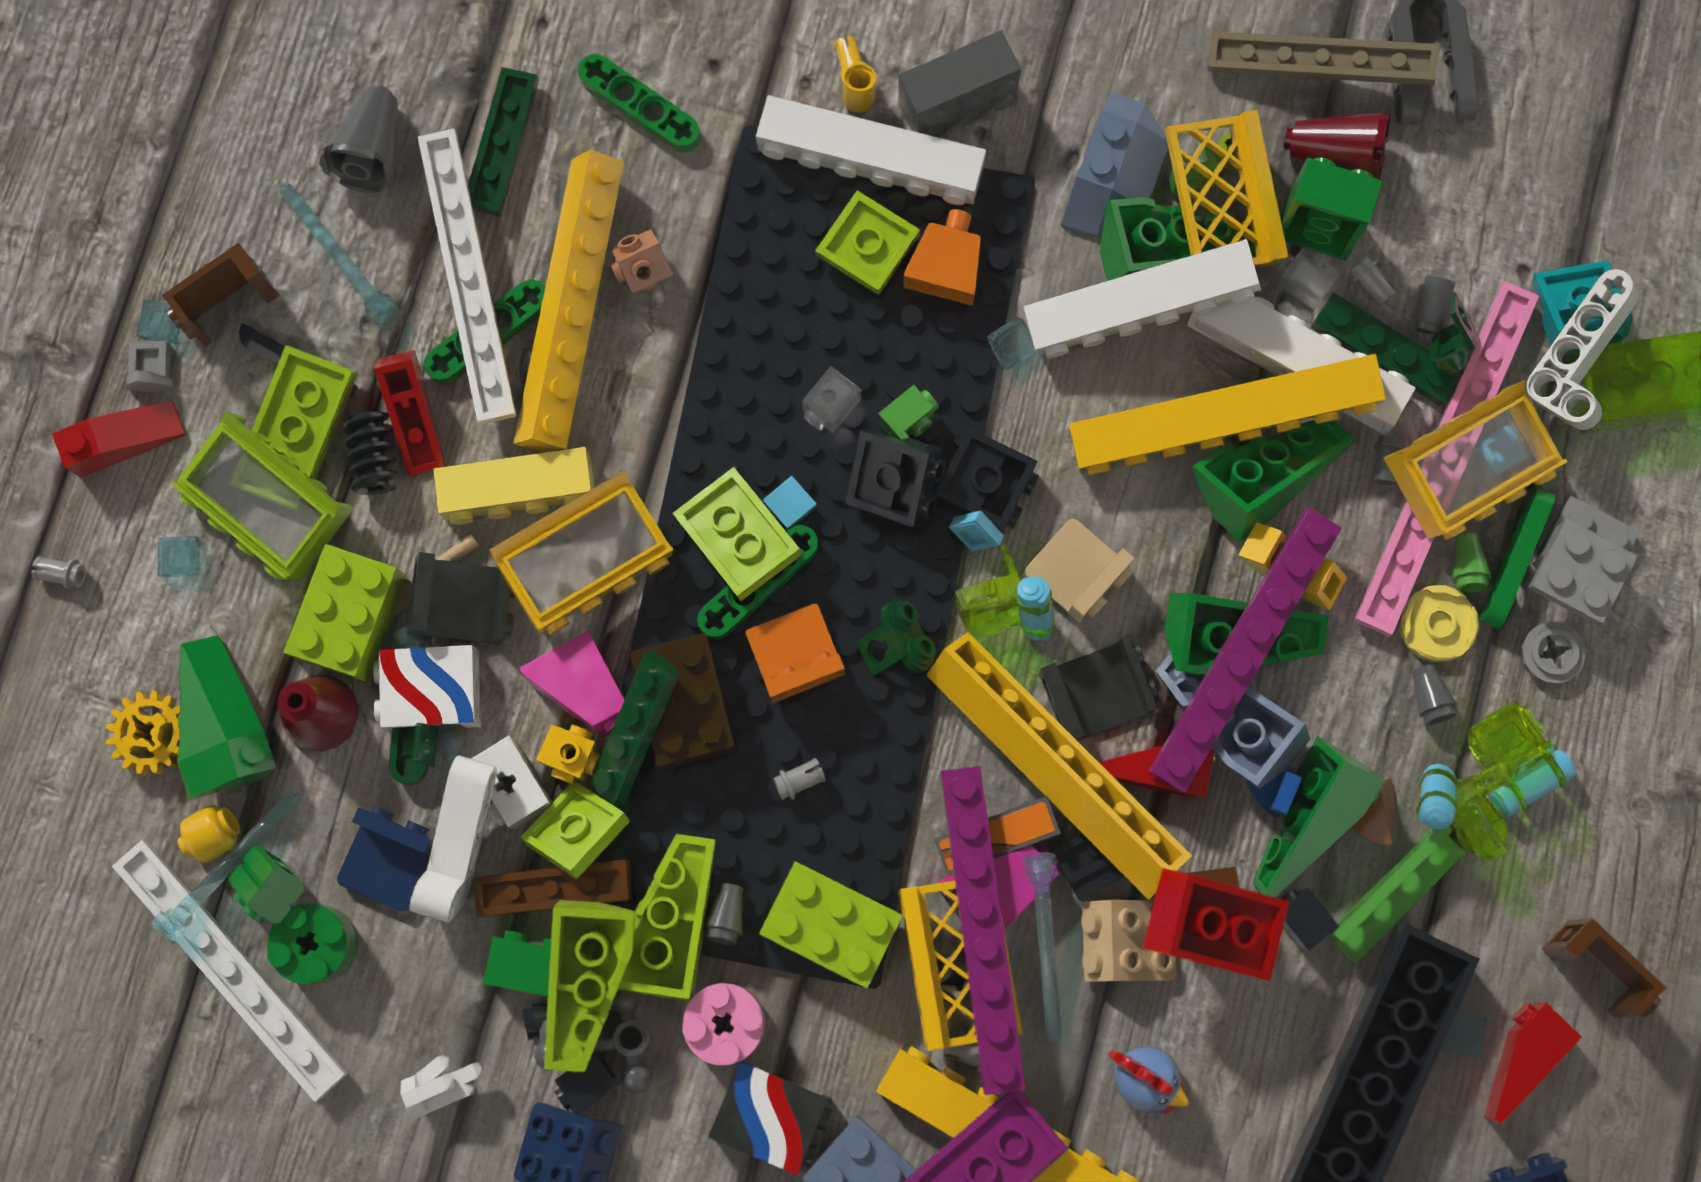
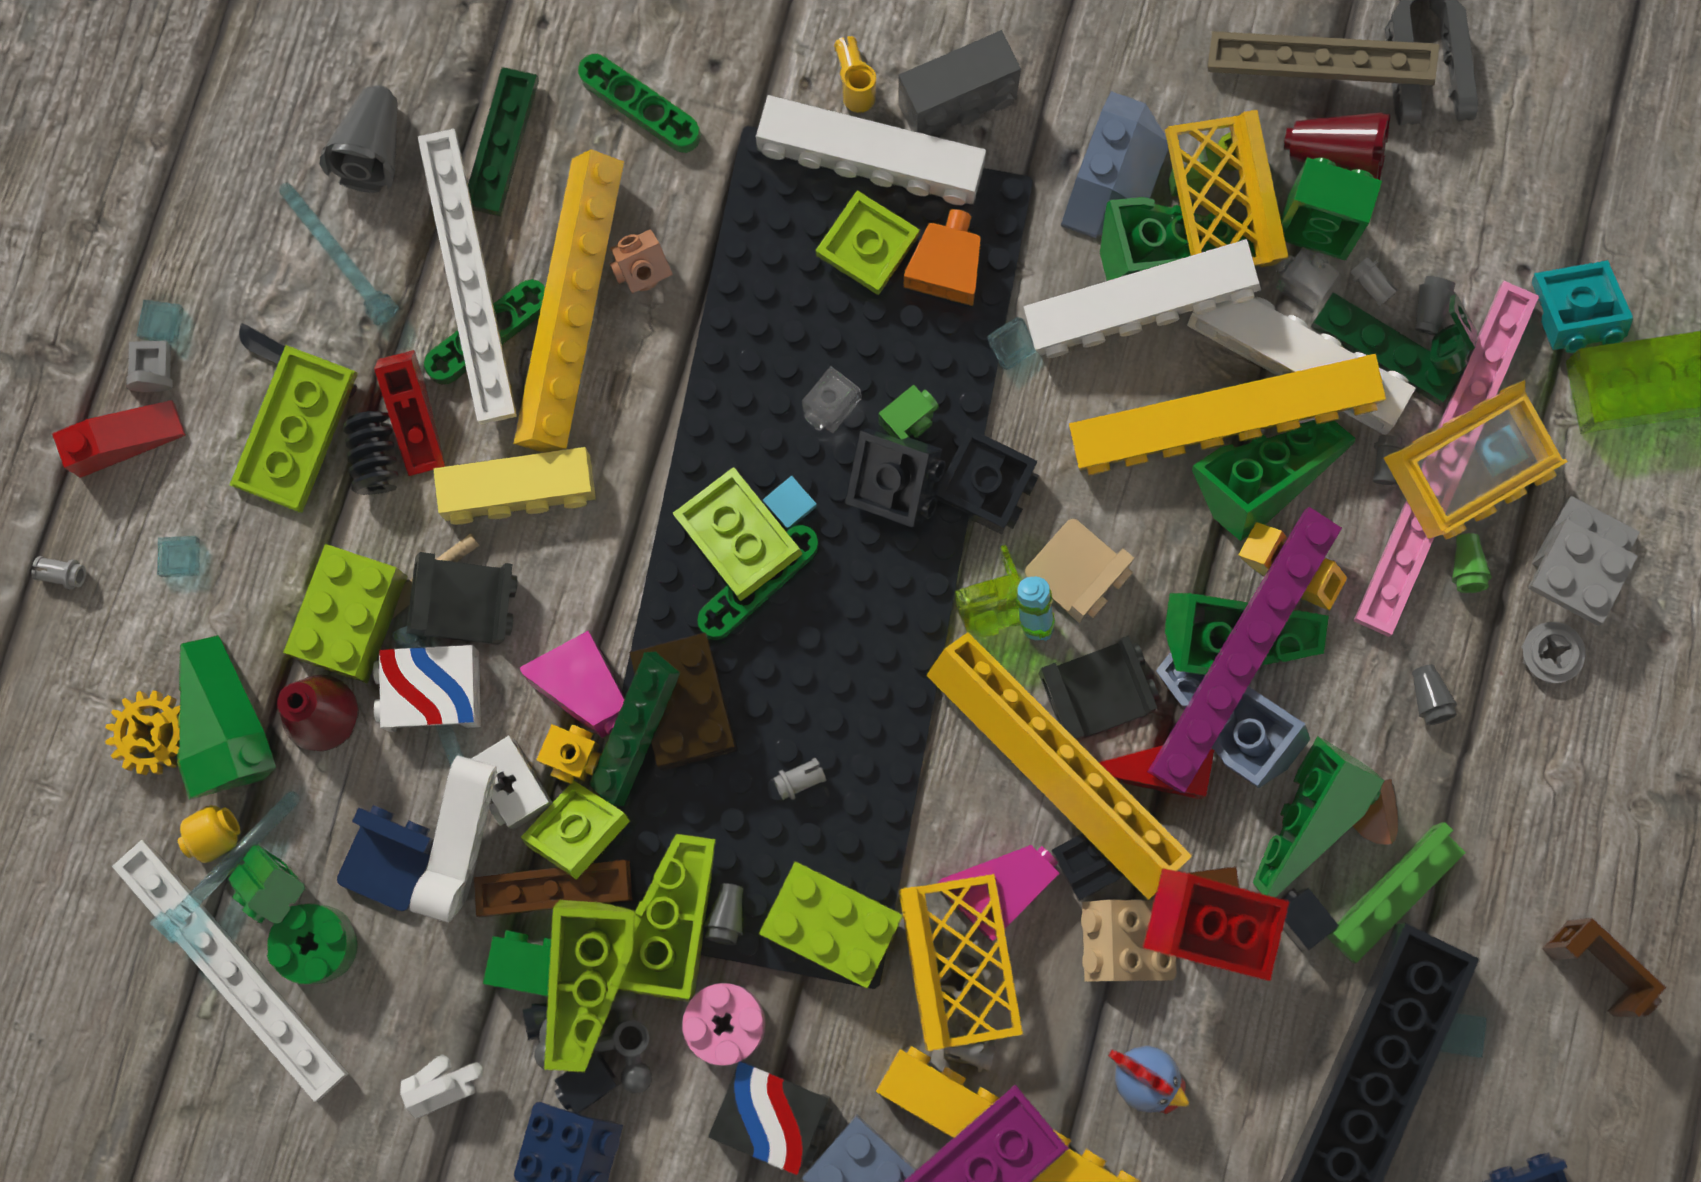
(211, 286): reddish brown panel -> none
(261, 499): window -> none
(412, 753): dark green bracket -> none
(581, 554): window -> none
(795, 652): orange bracket -> none
(903, 637): dark green bracket -> none
(976, 531): medium azure tile -> none
(982, 931): magenta plate -> none
(1011, 830): orange slope -> none
(1040, 871): clear light blue piece -> none
(1277, 794): blue tile -> none
(1438, 623): light yellow tile -> none
(1466, 807): clear neon green piece -> none
(1517, 557): green beam -> none
(1528, 1055): red slope -> none
(1534, 767): clear neon green piece -> none
(1590, 346): white beam -> none

